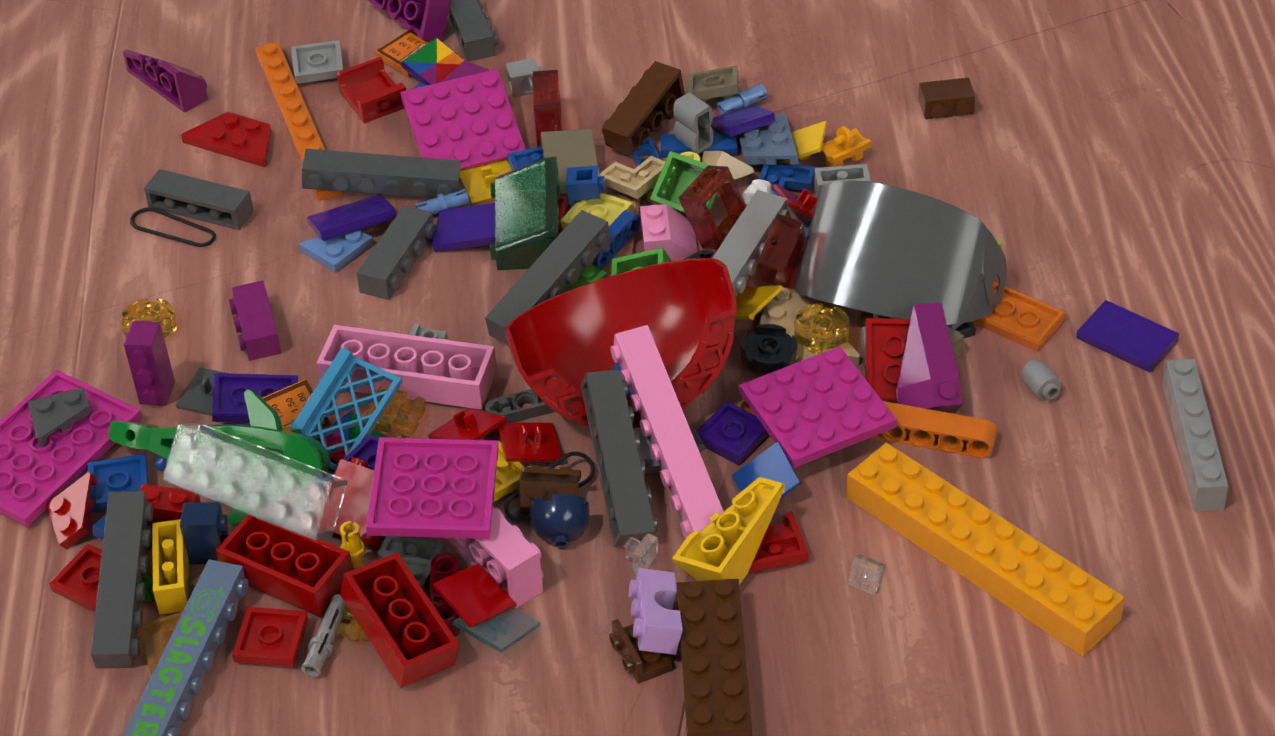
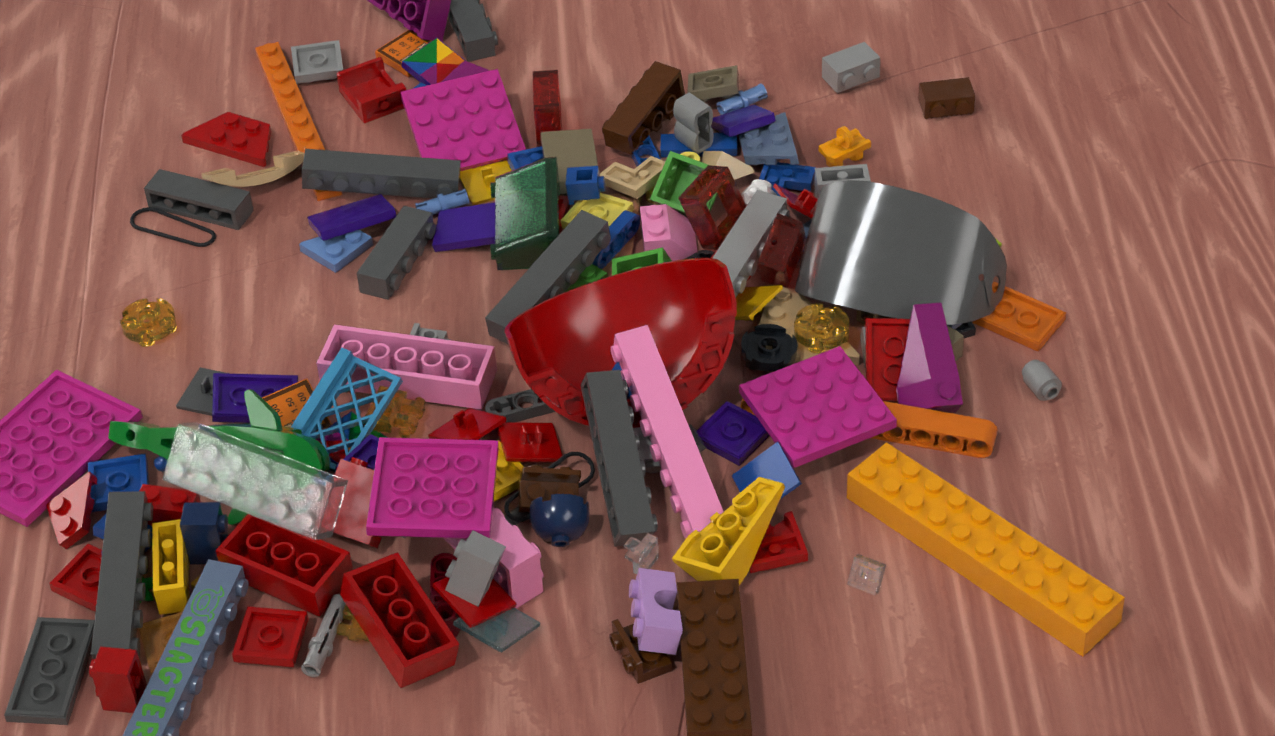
(51, 671): none -> dark grey tile
(58, 412): dark grey wing -> none
(118, 679): none -> red brick
(149, 362): magenta brick -> none
(169, 80): magenta wedge -> none
(254, 321): magenta brick -> none
(283, 165): none -> tan slope
(352, 543): yellow pin -> none
(415, 553): dark grey wing -> none
(474, 568): none -> light grey brick
(521, 76): light grey brick -> none
(808, 140): yellow piece -> none
(851, 67): none -> light grey brick
(1127, 336): dark purple tile -> none
(1194, 435): light grey brick -> none

